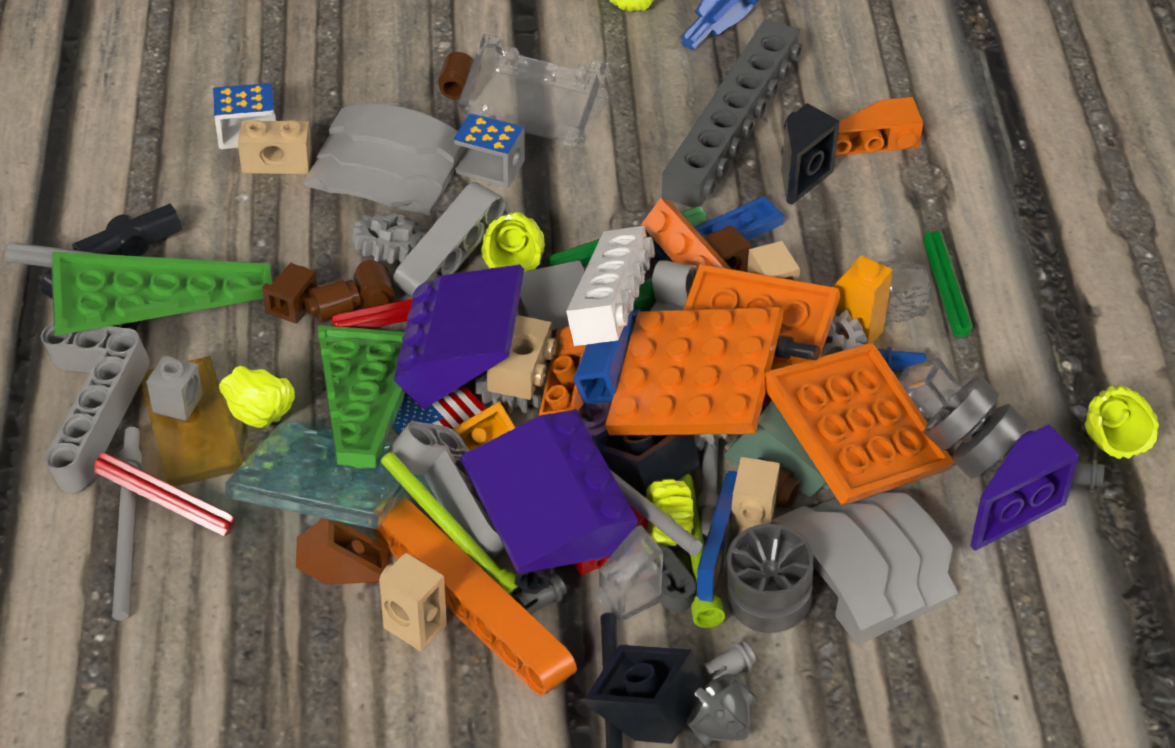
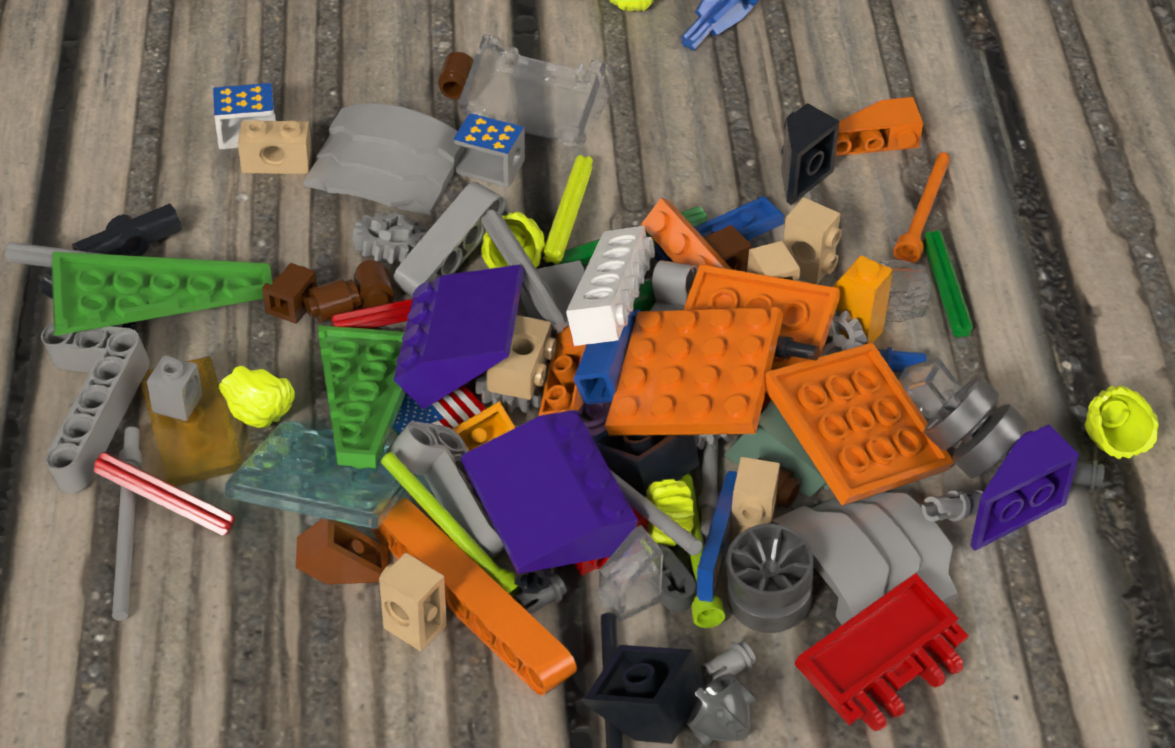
(532, 281): none -> light grey axle
(568, 209): none -> neon yellow axle
(731, 114): dark grey brick -> none
(812, 239): none -> tan brick
(886, 643): none -> red hinge
(909, 245): none -> orange piece
(952, 506): none -> light grey pin

